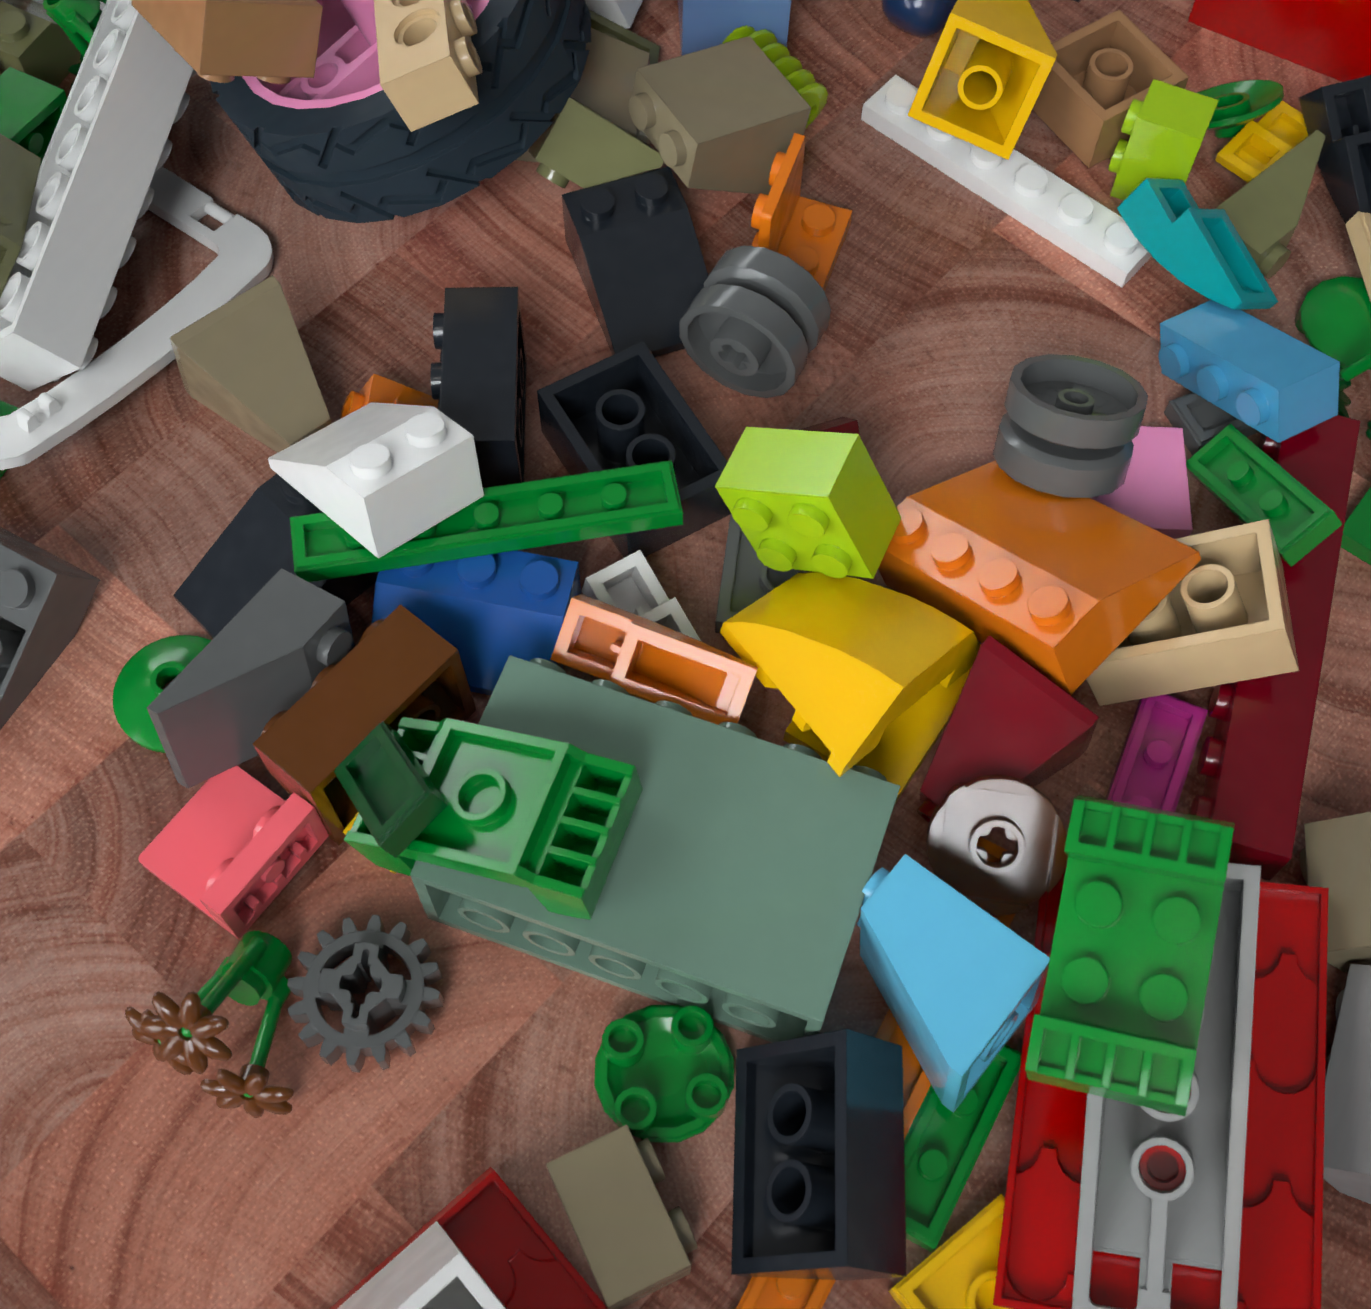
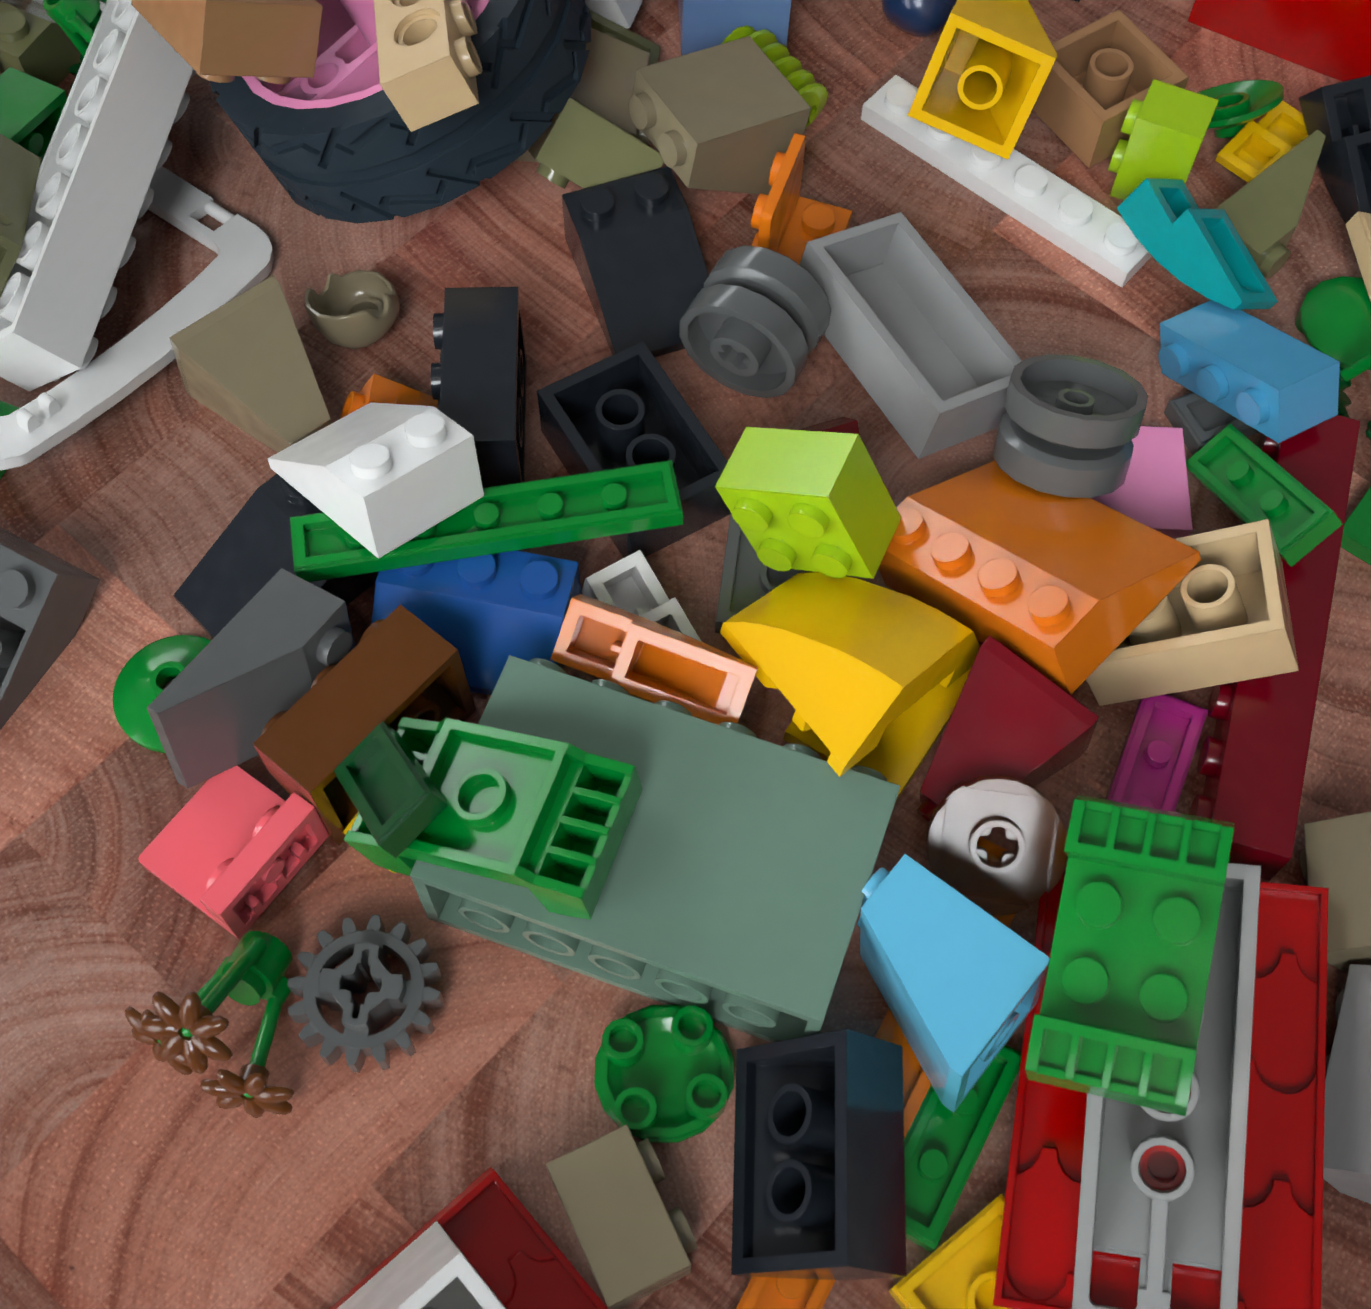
(353, 308): none -> dark tan hair
(911, 333): none -> light grey piece

